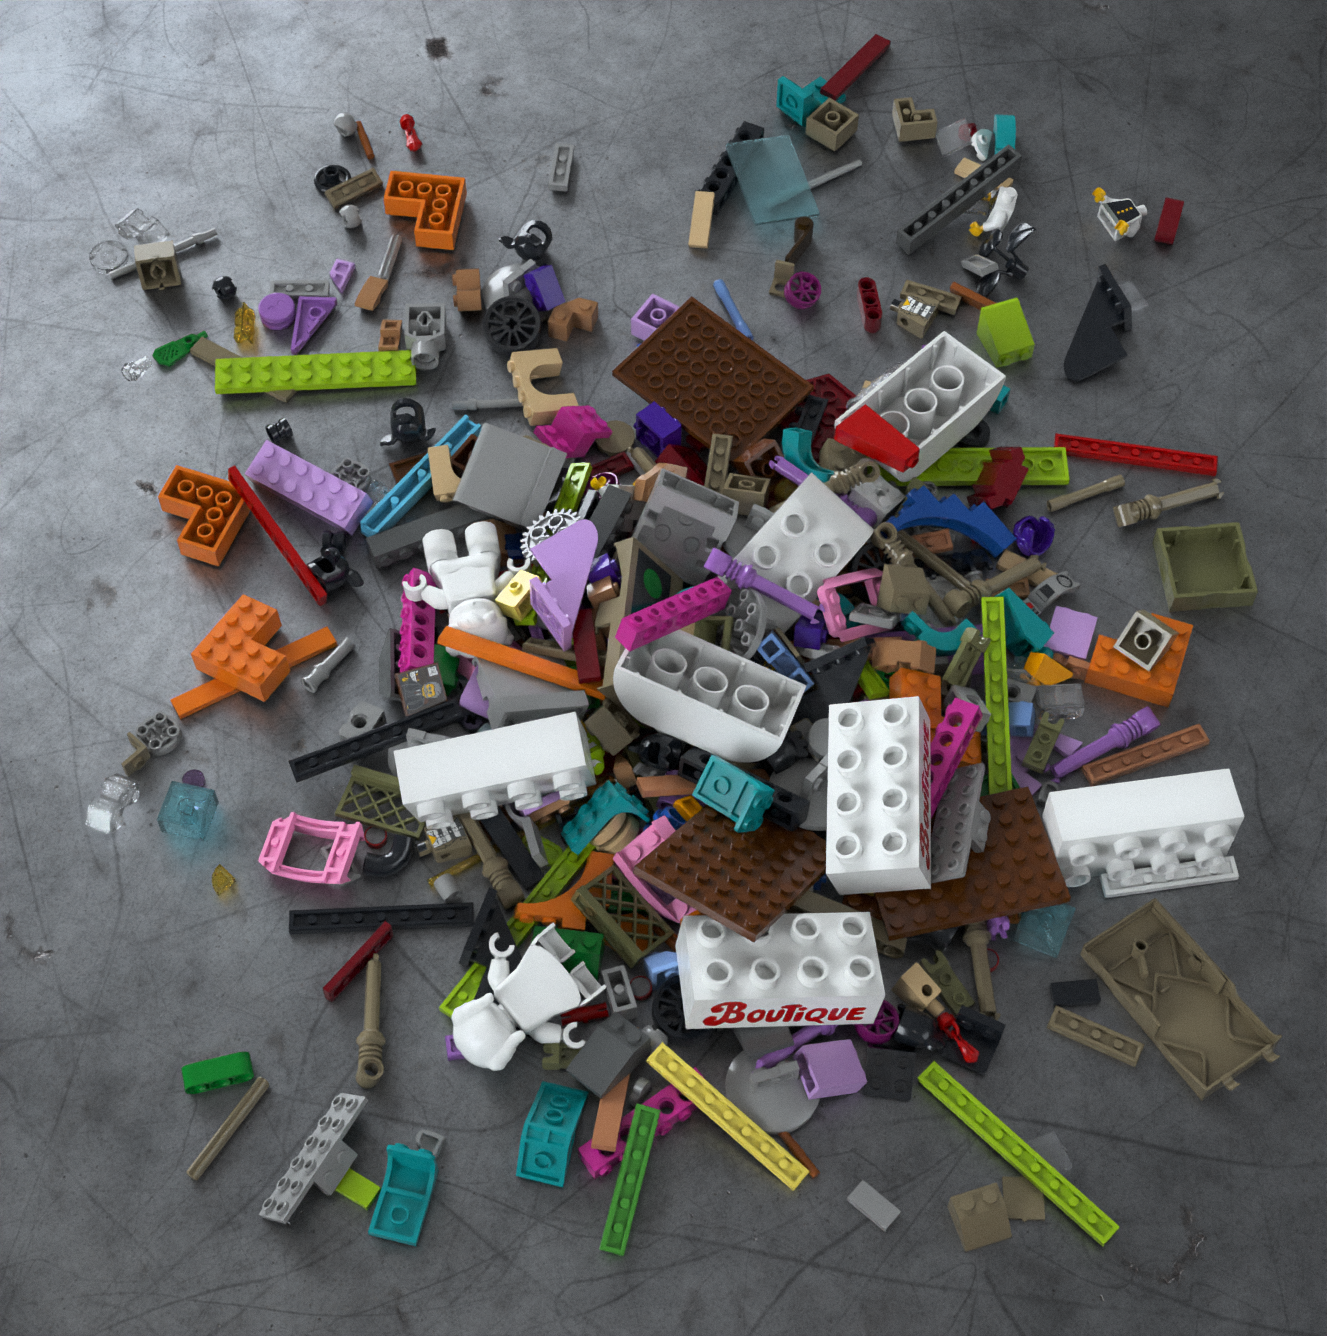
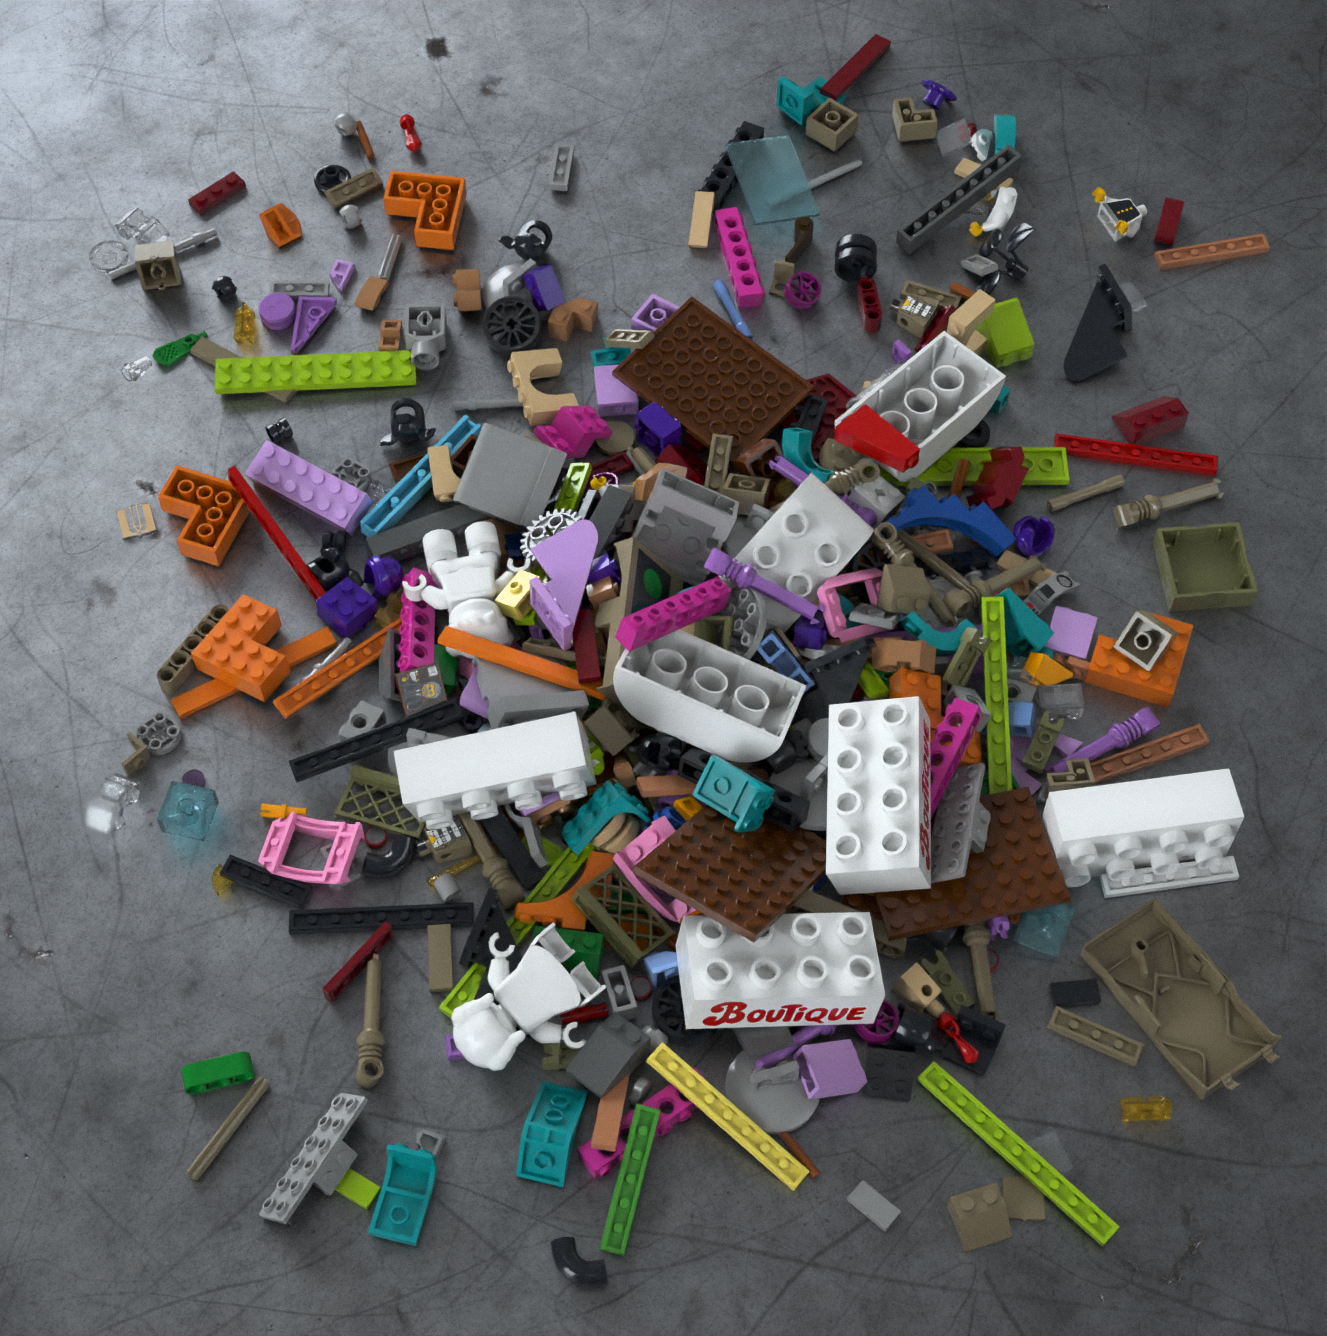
(136, 521): none -> piece
(179, 673): none -> dark tan beam
(217, 192): none -> dark red plate
(265, 882): none -> black tile
(281, 224): none -> orange slope
(283, 811): none -> light orange pin
(333, 673): none -> orange tile
(347, 607): none -> dark purple brick
(386, 574): none -> dark purple helmet
(386, 616): none -> clear yellow hinge
(440, 958): none -> dark tan tile
(574, 1267): none -> black cylinder
(609, 355): none -> teal plate
(612, 395): none -> lavender brick
(629, 338): none -> dark tan tile
(738, 258): none -> dark pink brick
(855, 257): none -> black wheel
(900, 351): none -> medium lavender tile
(934, 96): none -> dark purple wheel
(936, 327): none -> dark red plate
(959, 477): none -> dark orange axle
(968, 317): none -> tan arch
(1077, 775): none -> dark tan brick
(1151, 419): none -> dark red slope
(1153, 1109): none -> clear yellow hinge
(1211, 251): none -> nougat tile

